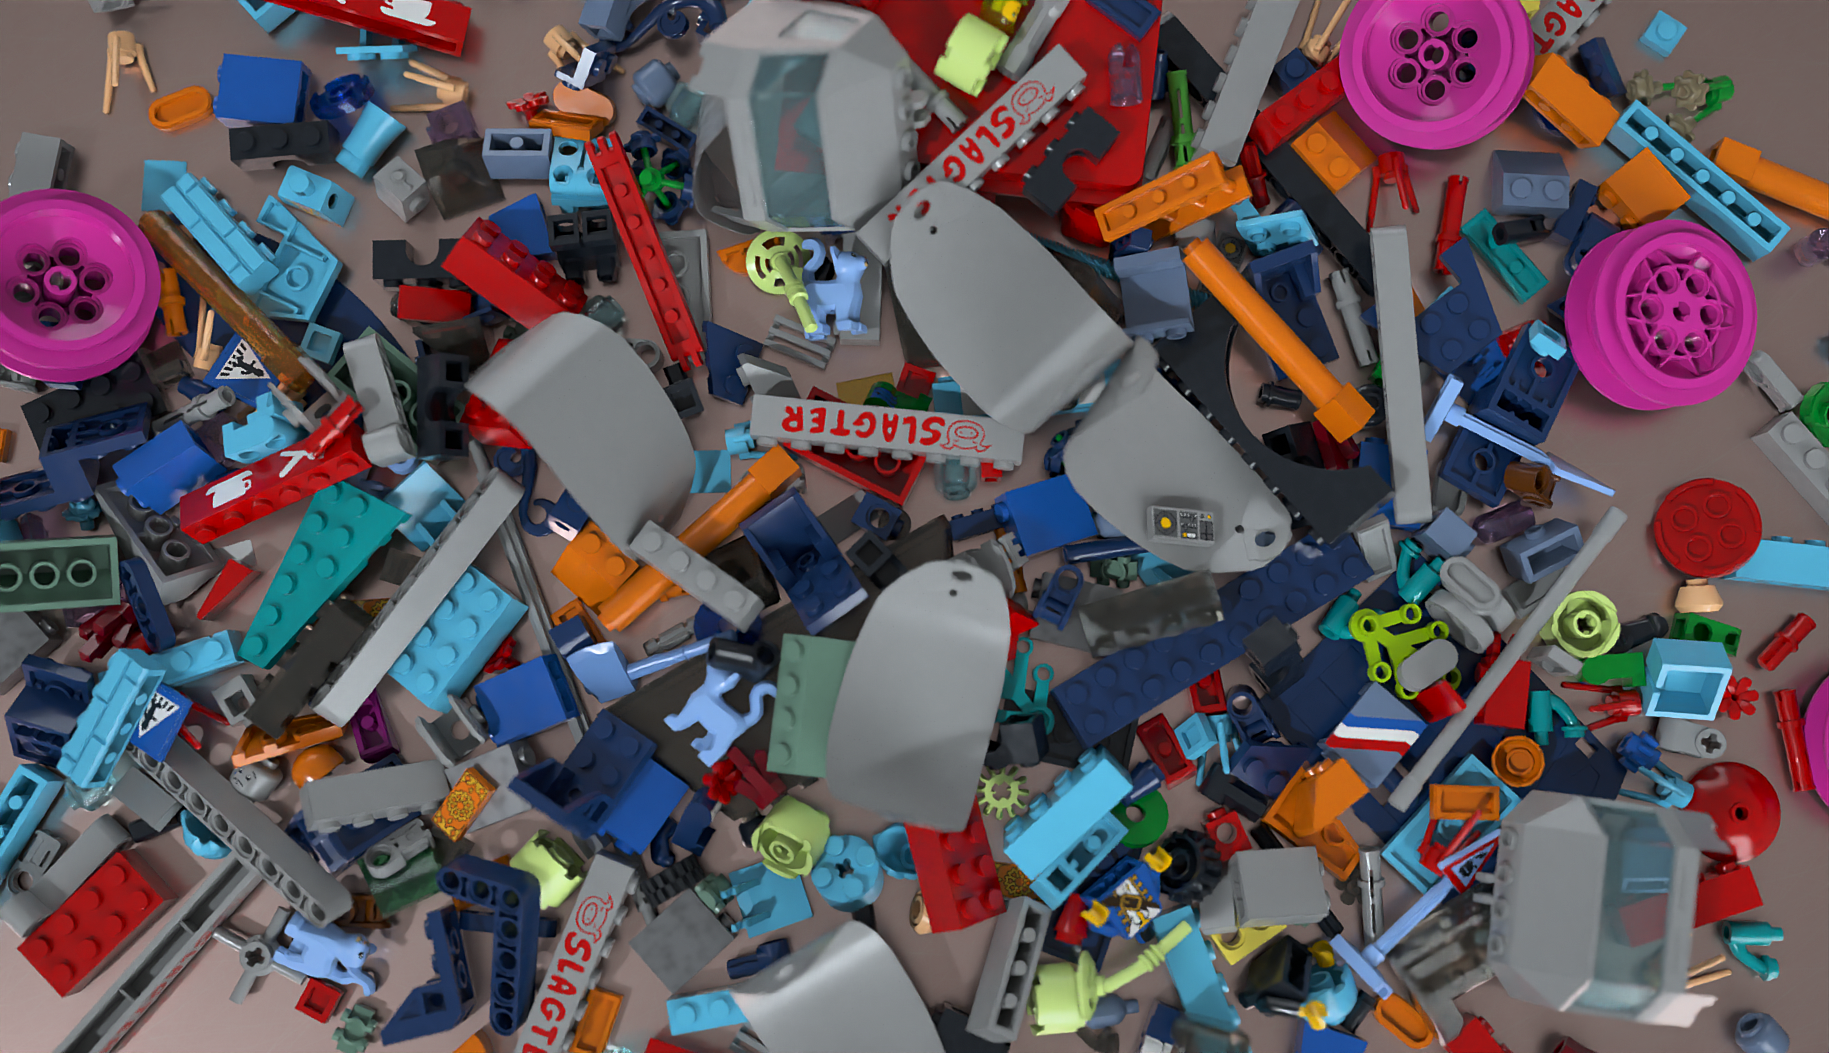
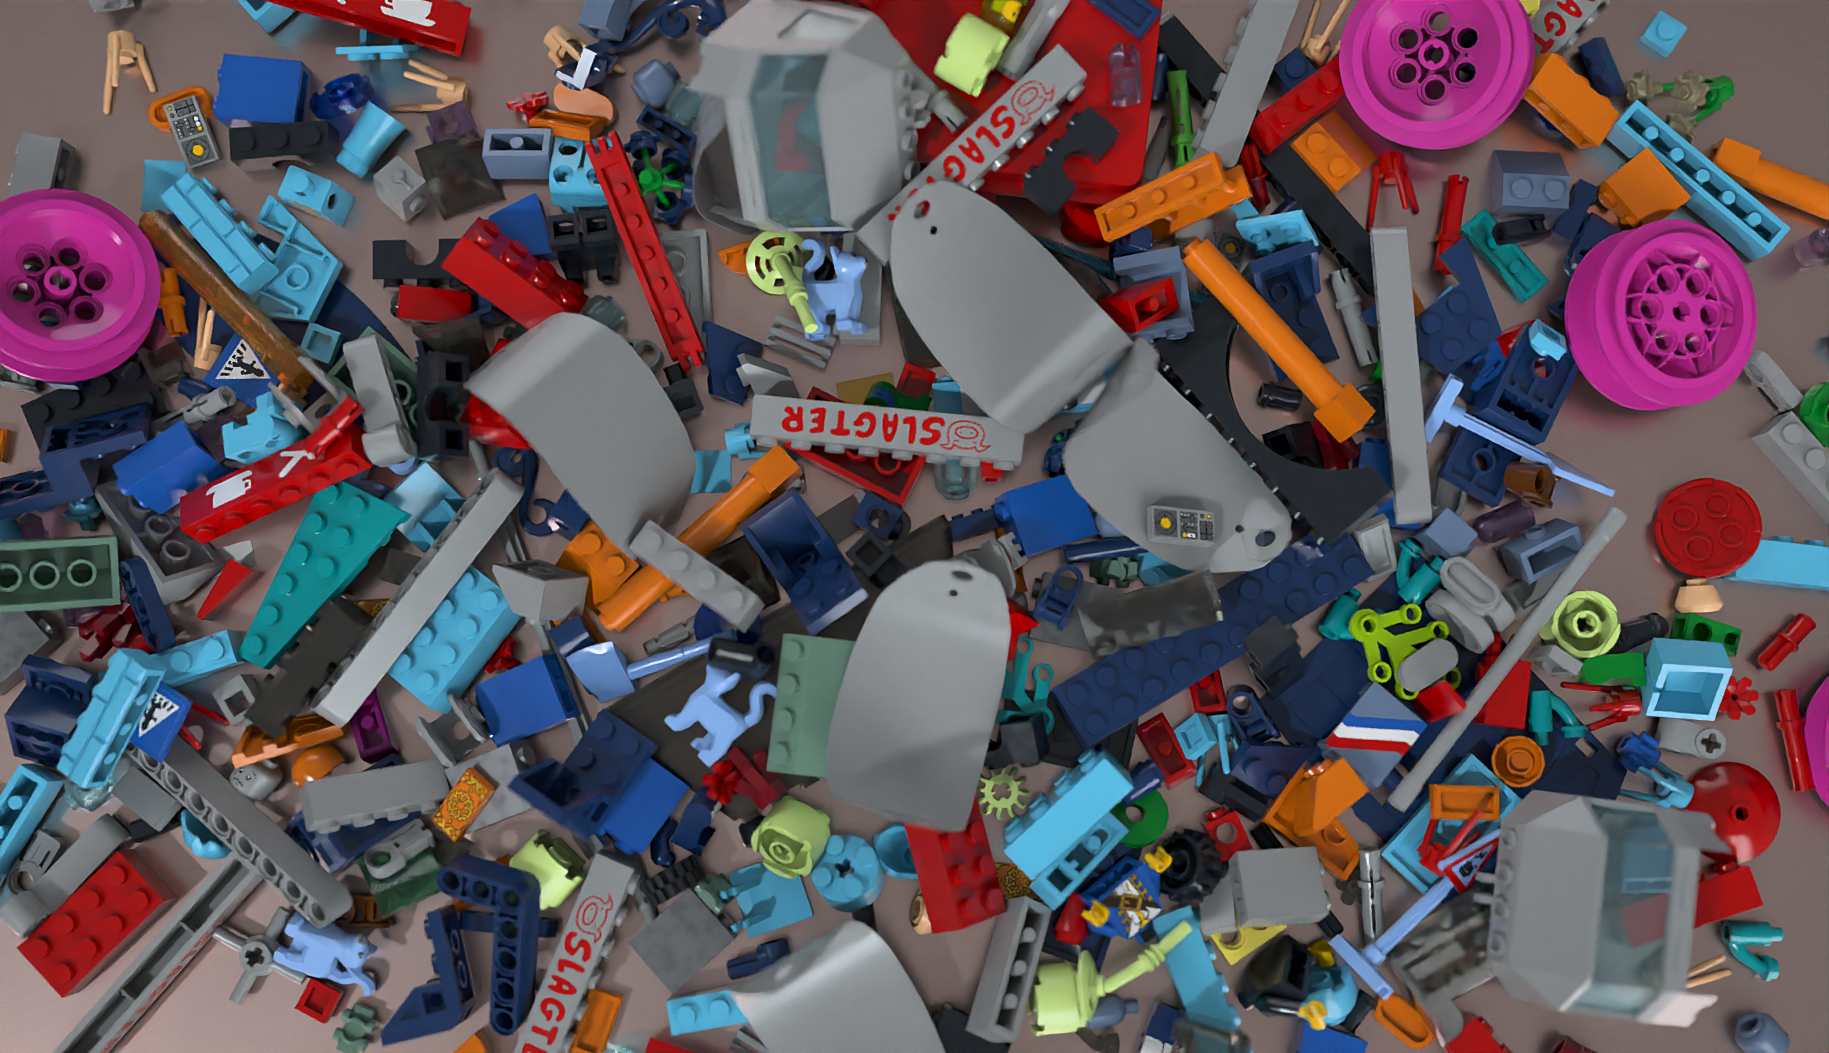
(192, 132): none -> tile
(541, 590): none -> light grey slope
(1141, 304): none -> red slope

